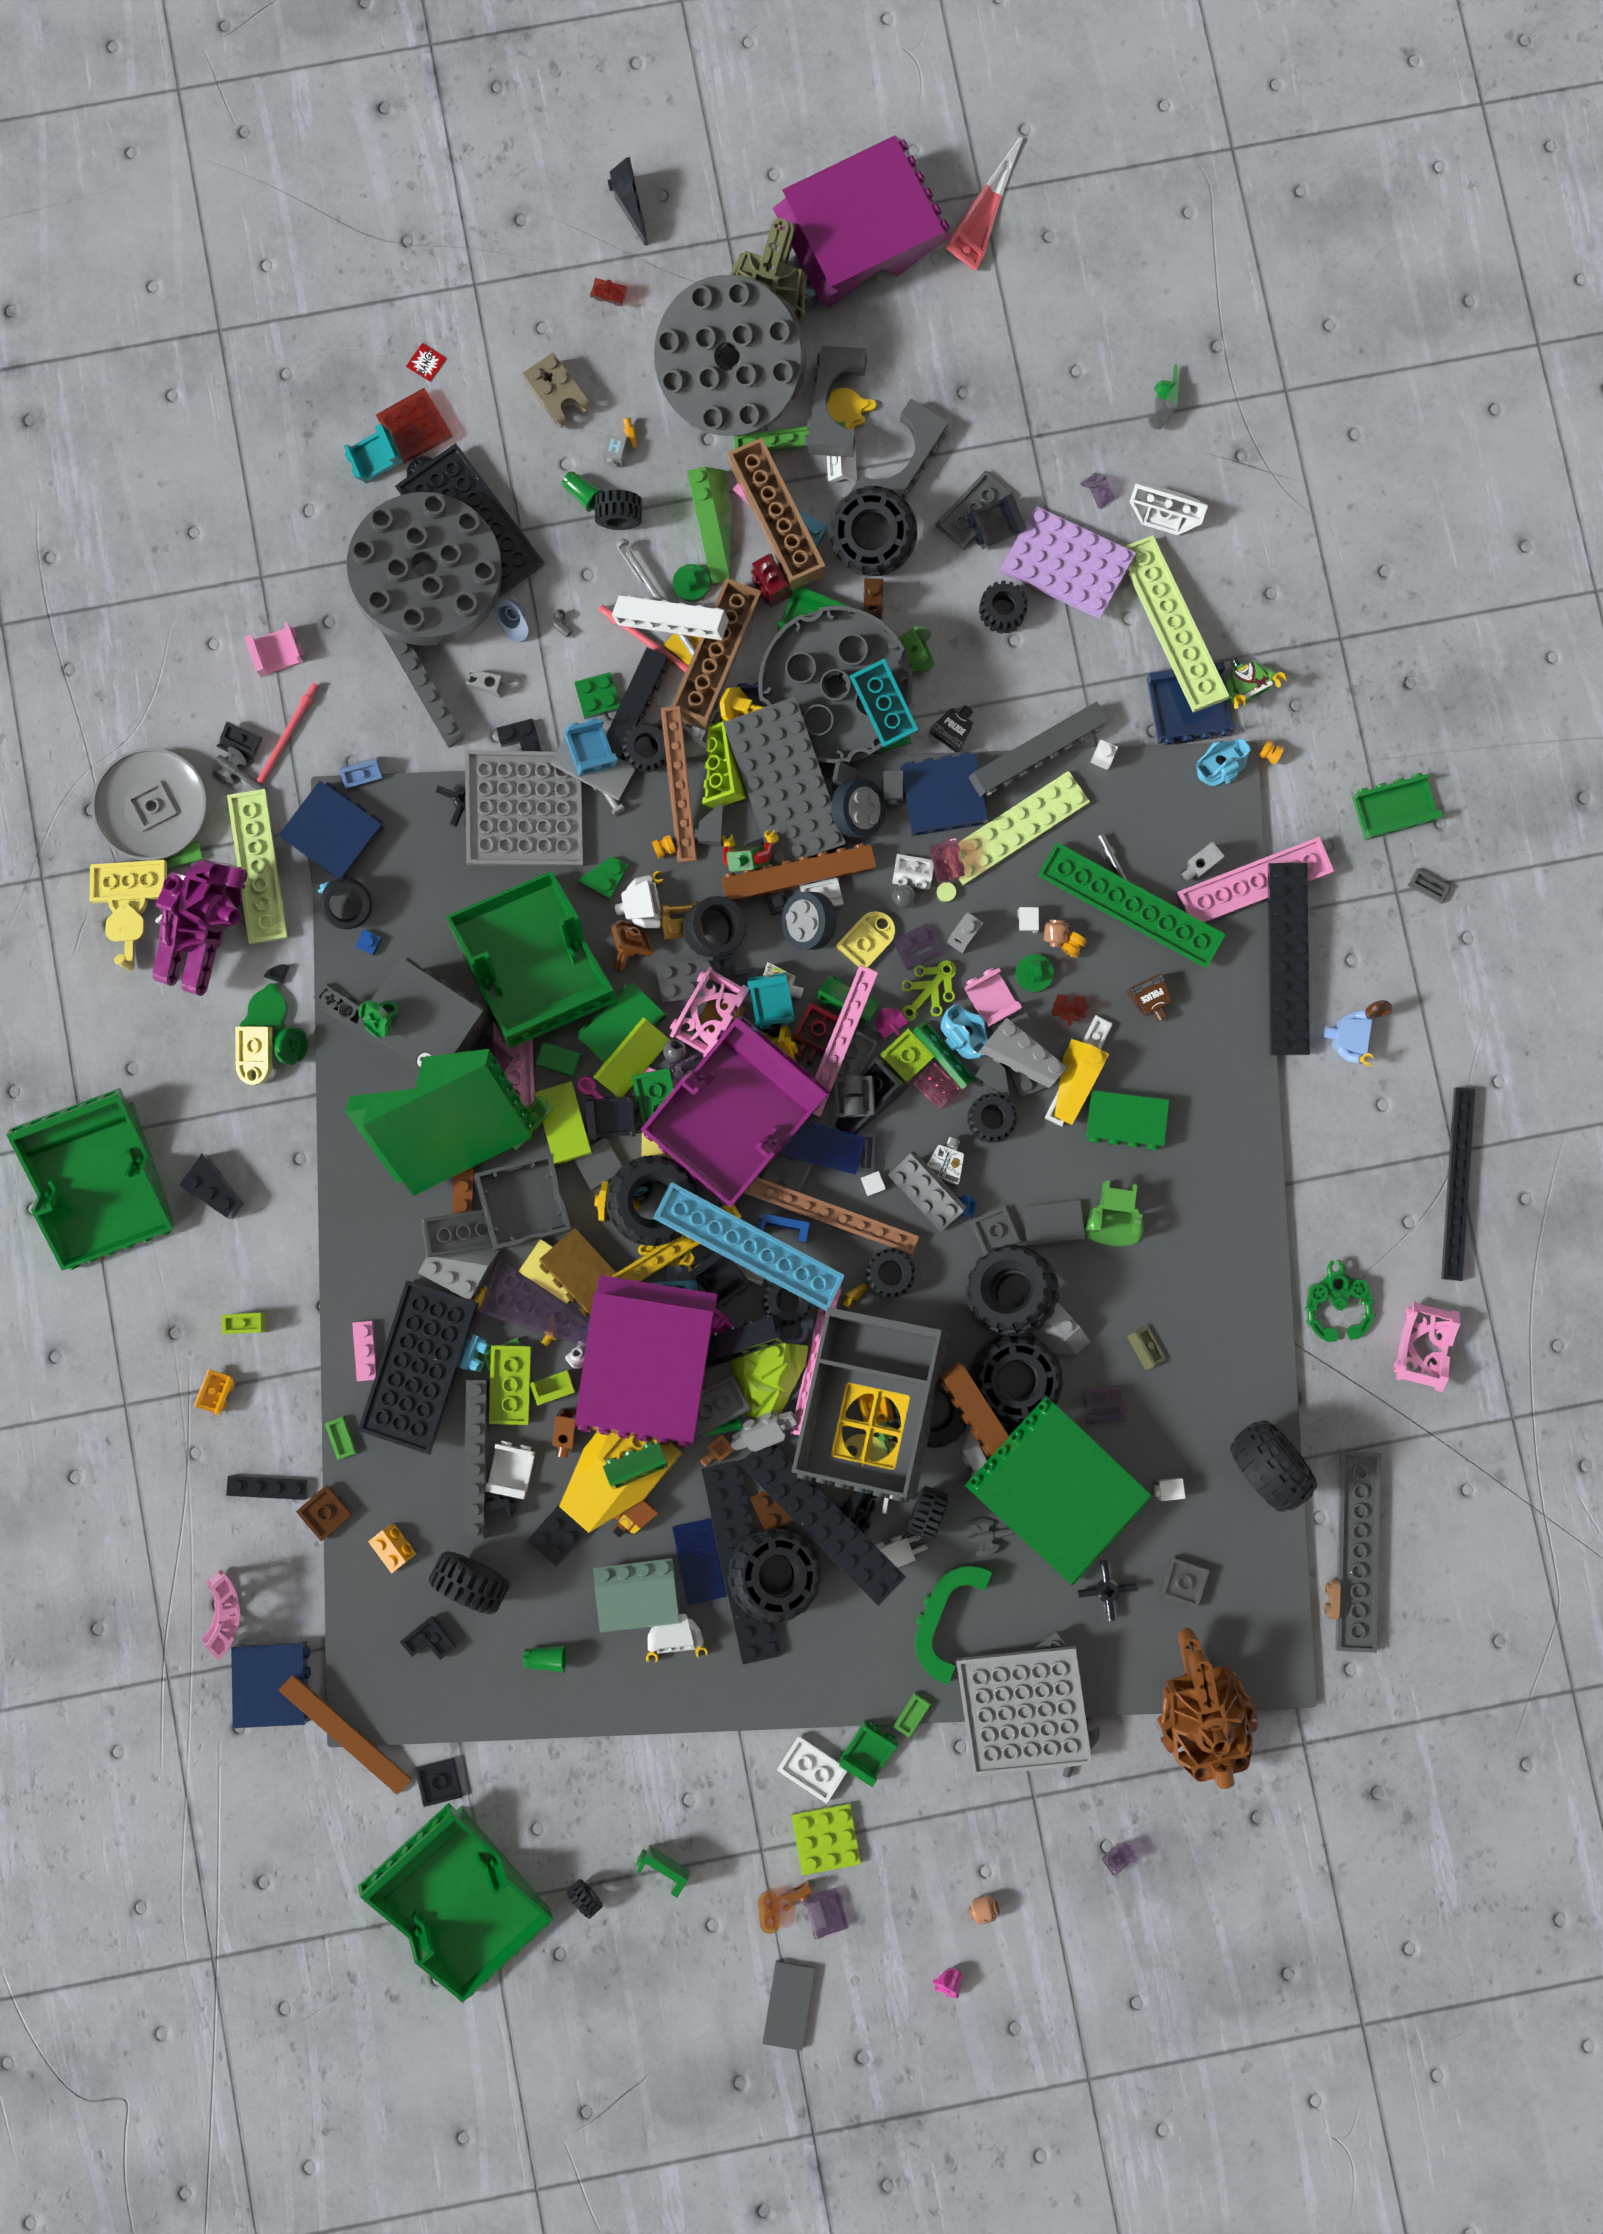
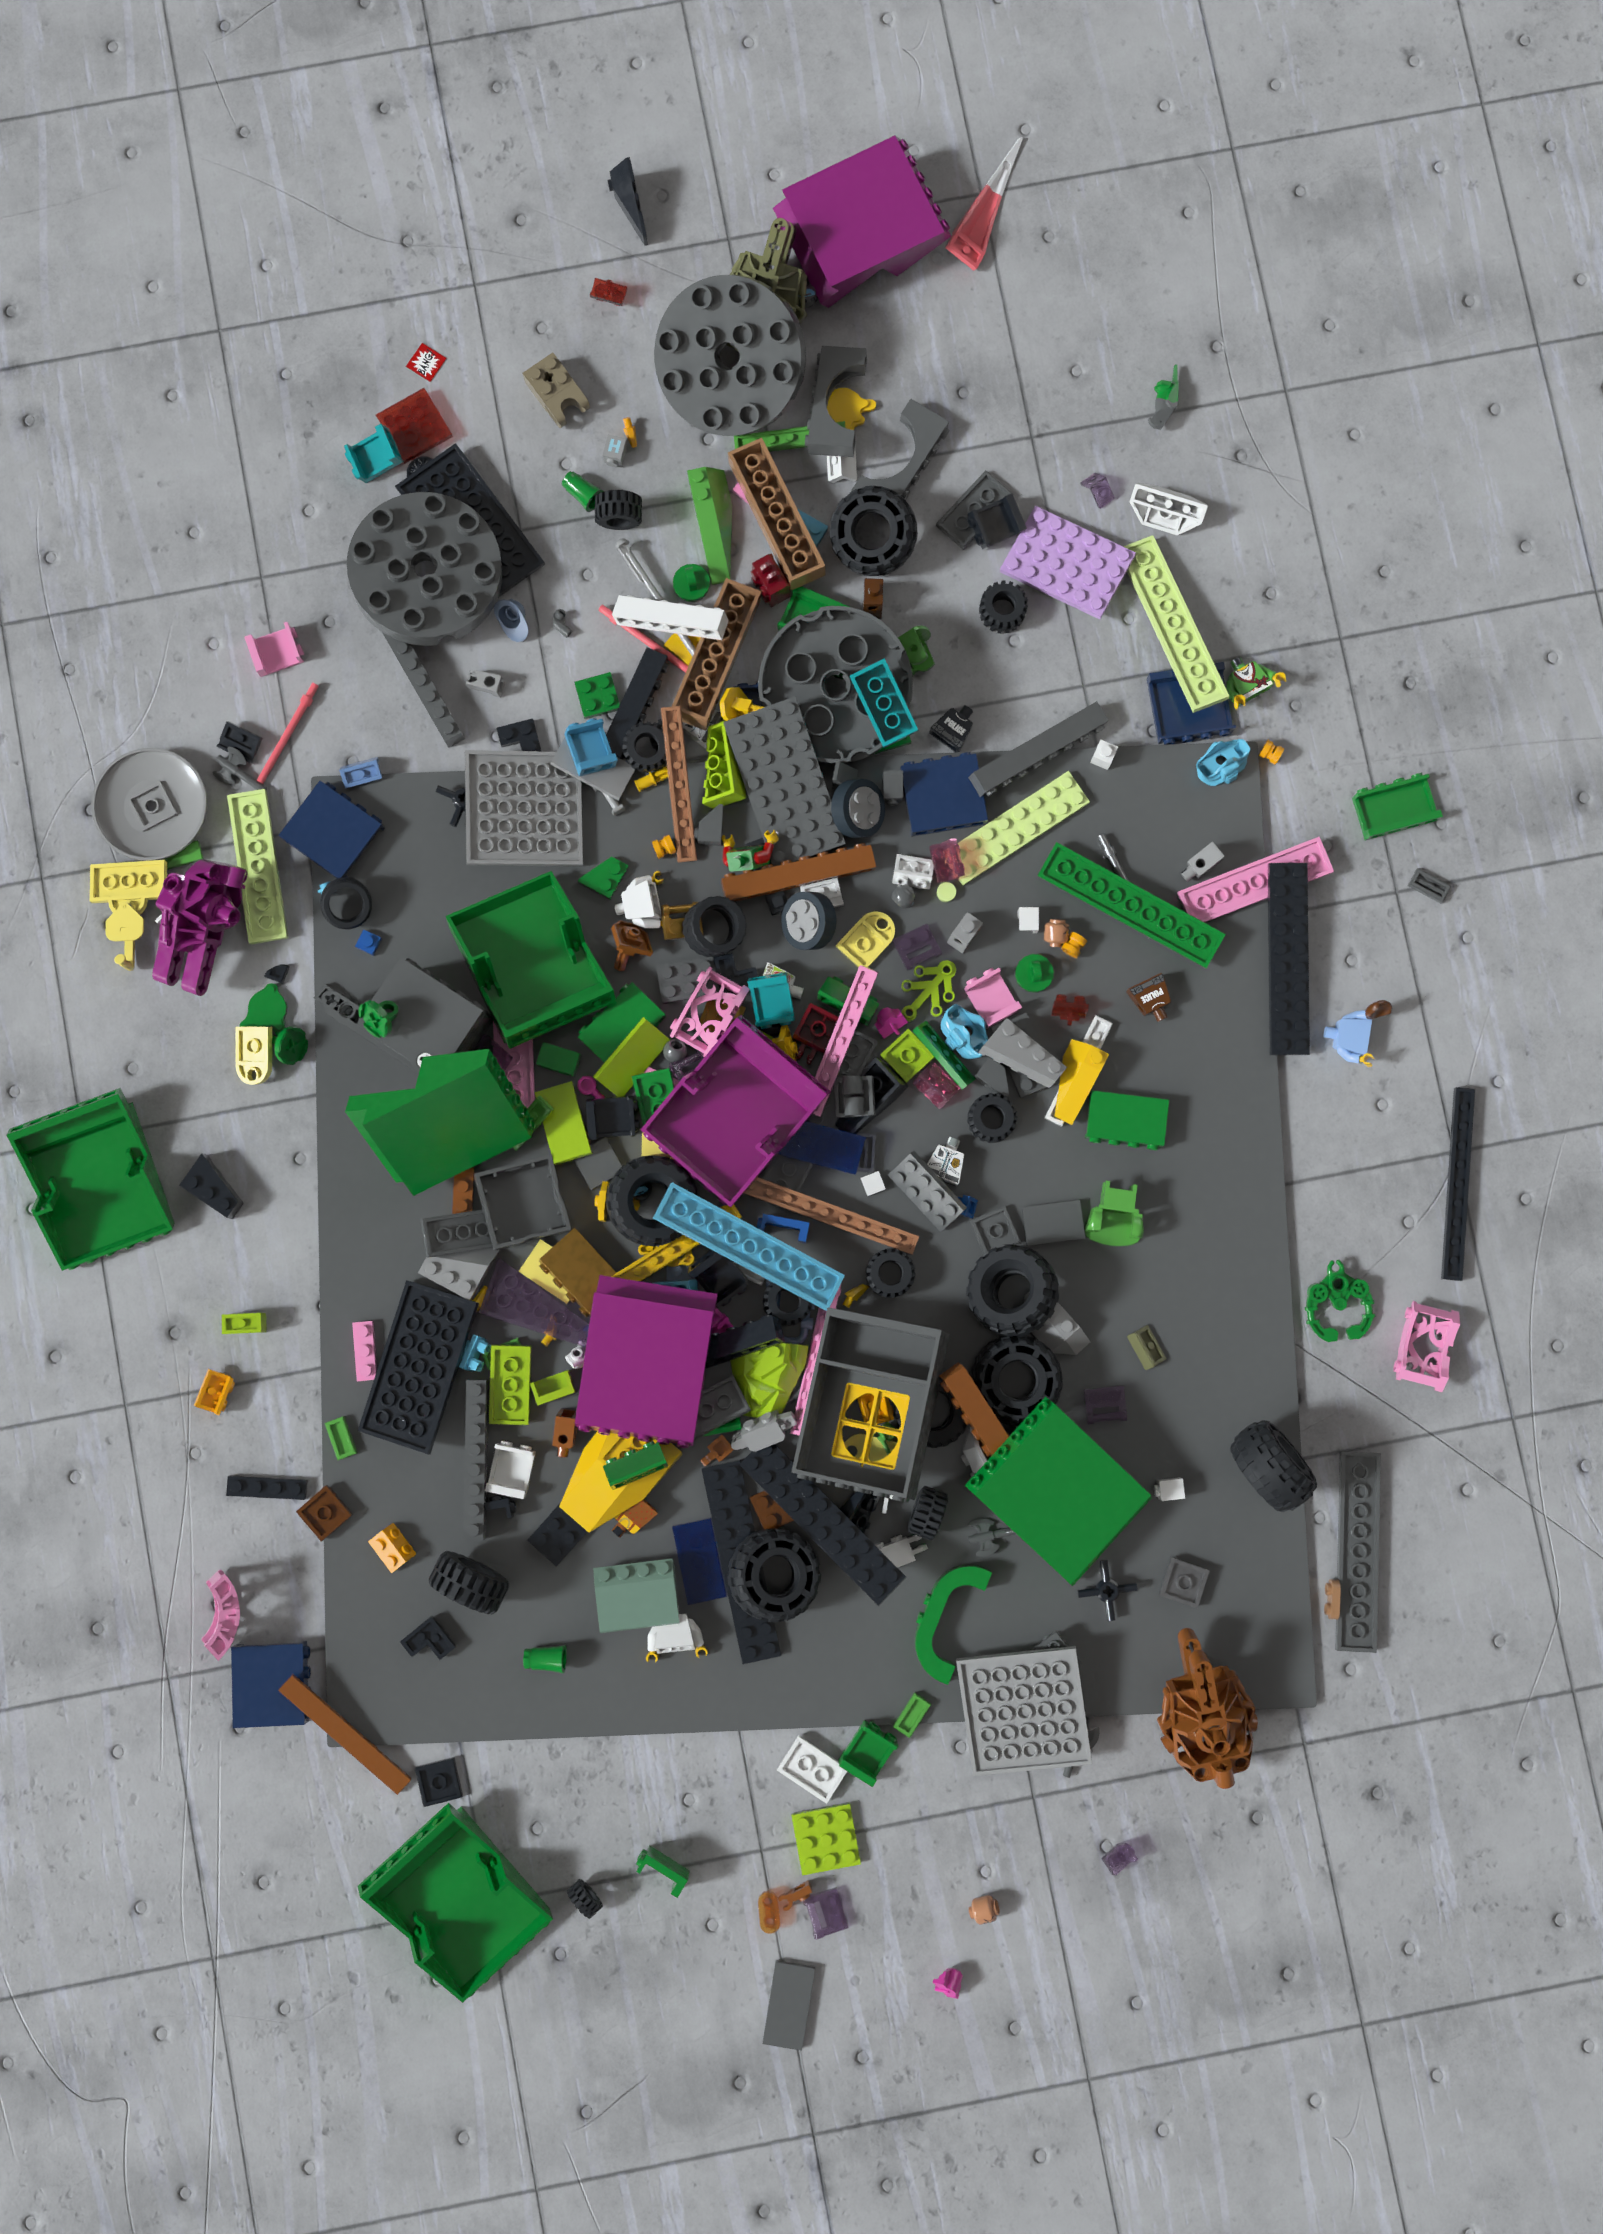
(651, 779): none -> yellow axle

